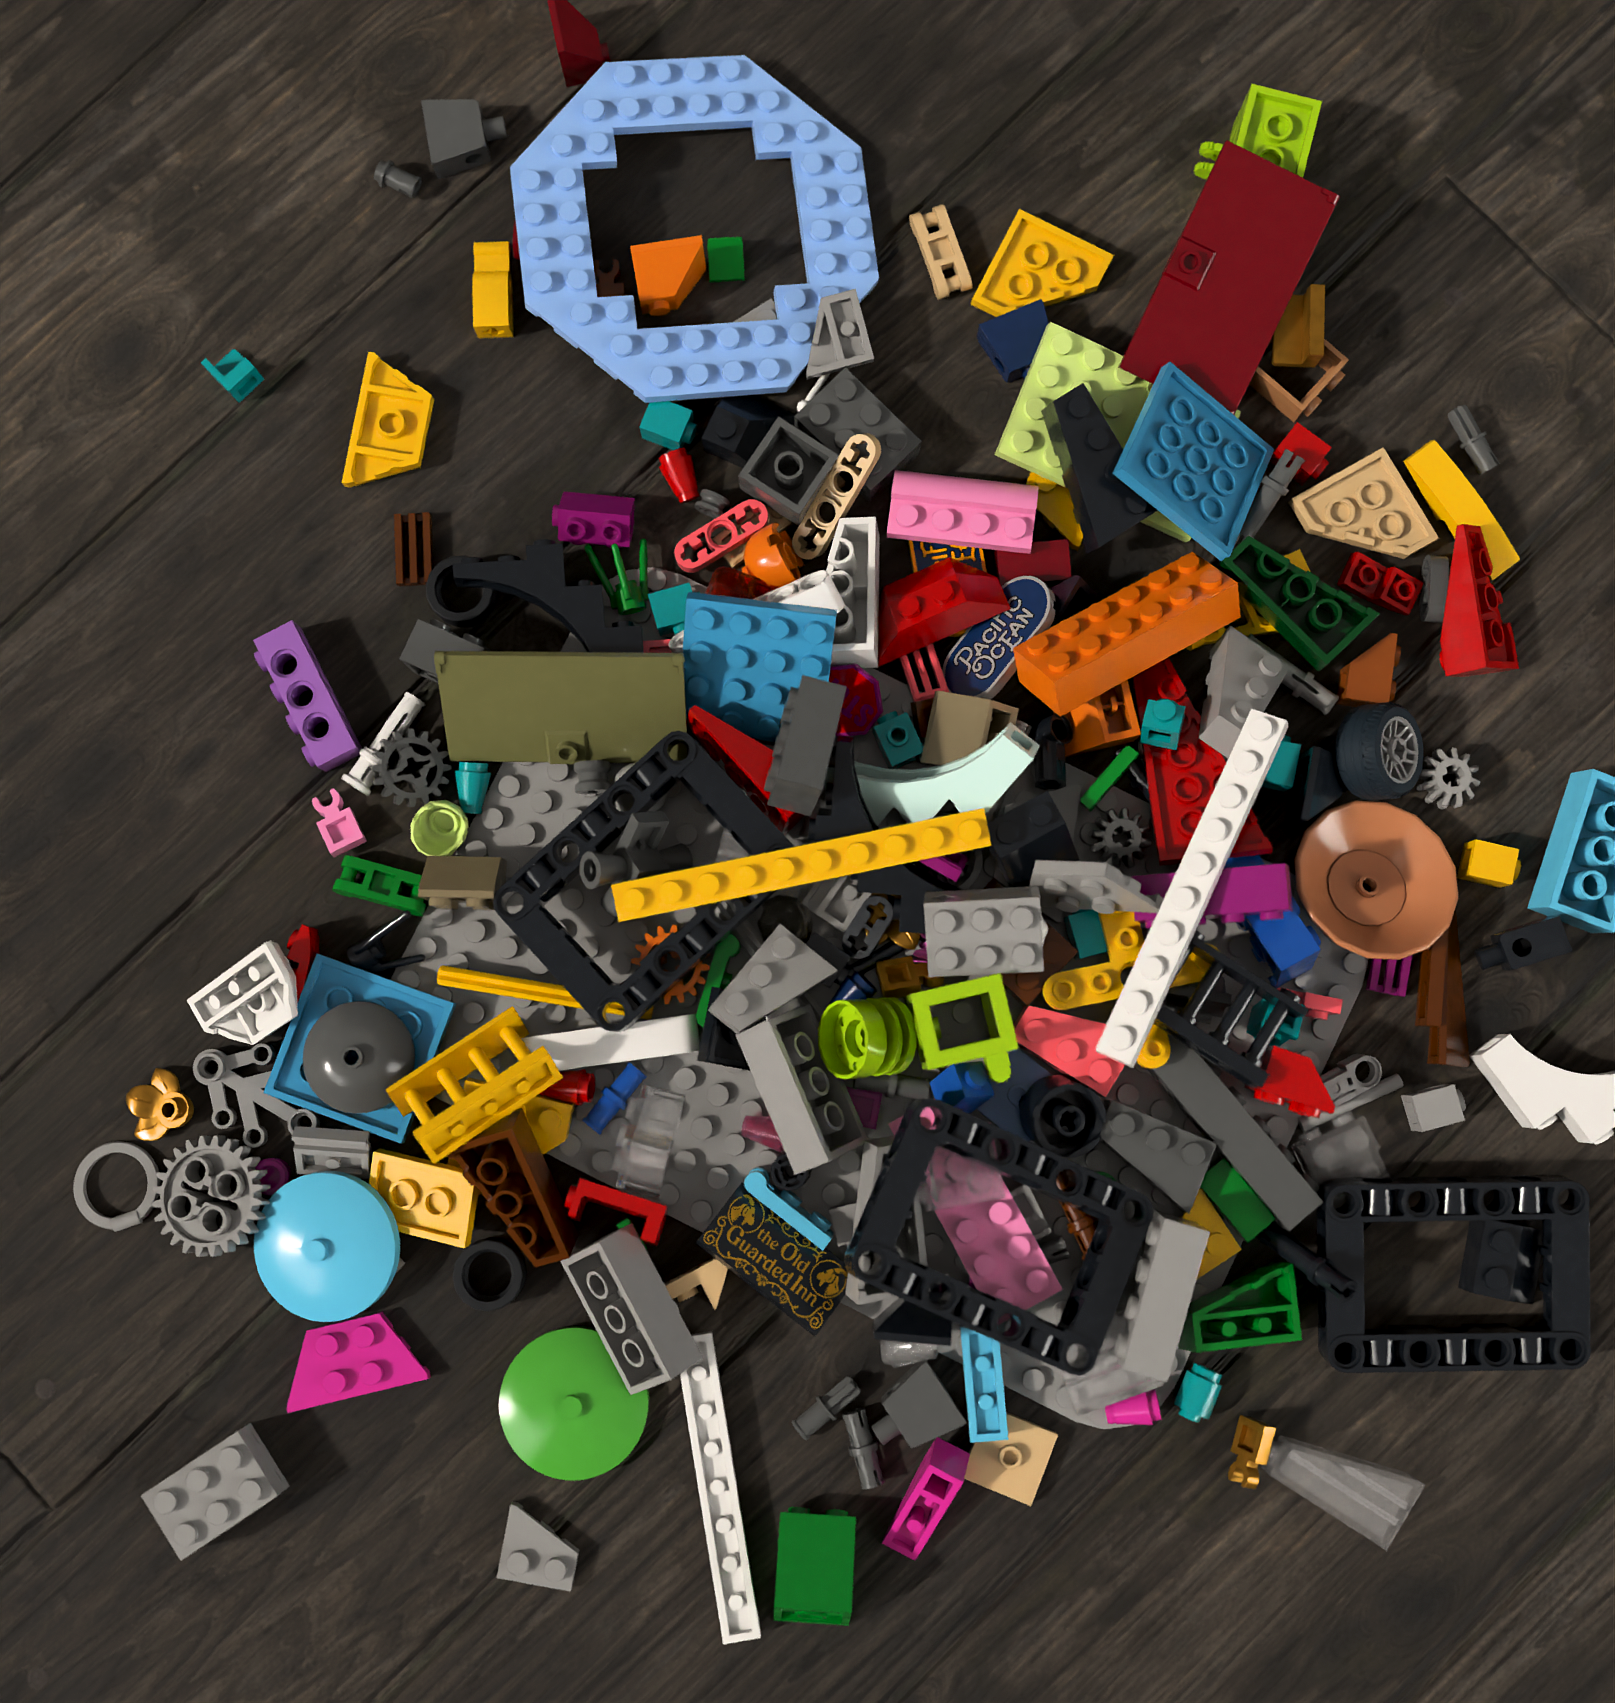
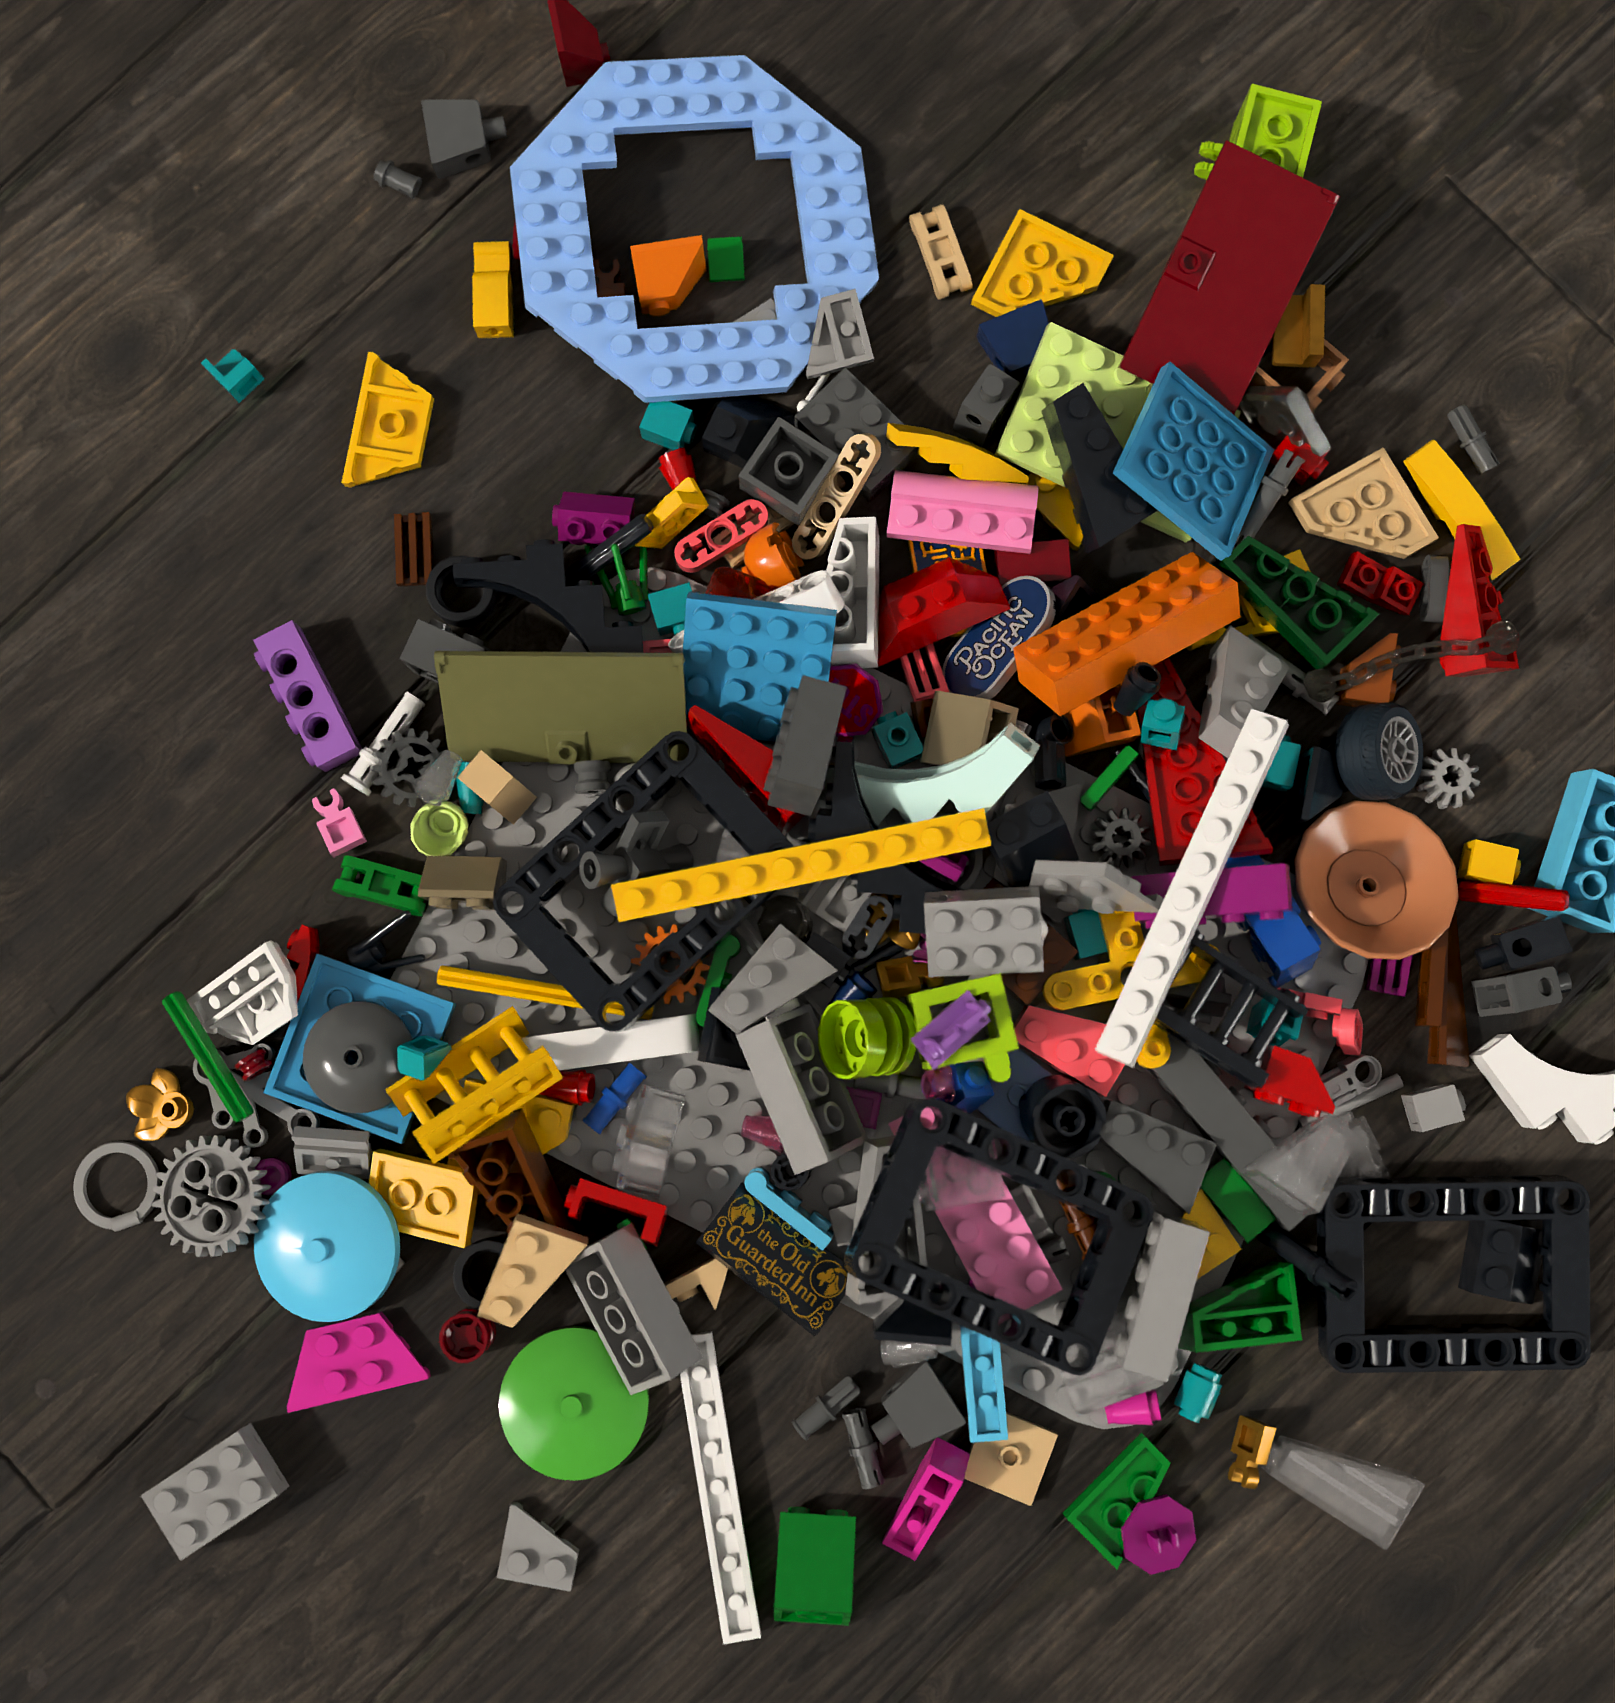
(208, 1056): none -> green axle
(253, 1065): none -> dark red bush
(421, 1056): none -> teal slope
(438, 780): none -> clear cone
(466, 1336): none -> dark red wheel
(497, 787): none -> tan slope
(527, 1267): none -> tan wing
(602, 554): none -> black axle
(674, 513): none -> yellow bracket
(938, 1084): none -> clear pink plate
(951, 1029): none -> medium lavender hinge
(965, 458): none -> yellow slope
(988, 402): none -> dark grey torso
(1114, 1495): none -> green wing
(1137, 687): none -> black cone
(1158, 1534): none -> magenta piece
(1285, 411): none -> clear smoke wing
(1305, 1164): none -> clear slope
(1348, 1031): none -> coral plate
(1501, 637): none -> clear smoke piece
(1513, 895): none -> red axle
(1520, 991): none -> dark grey torso

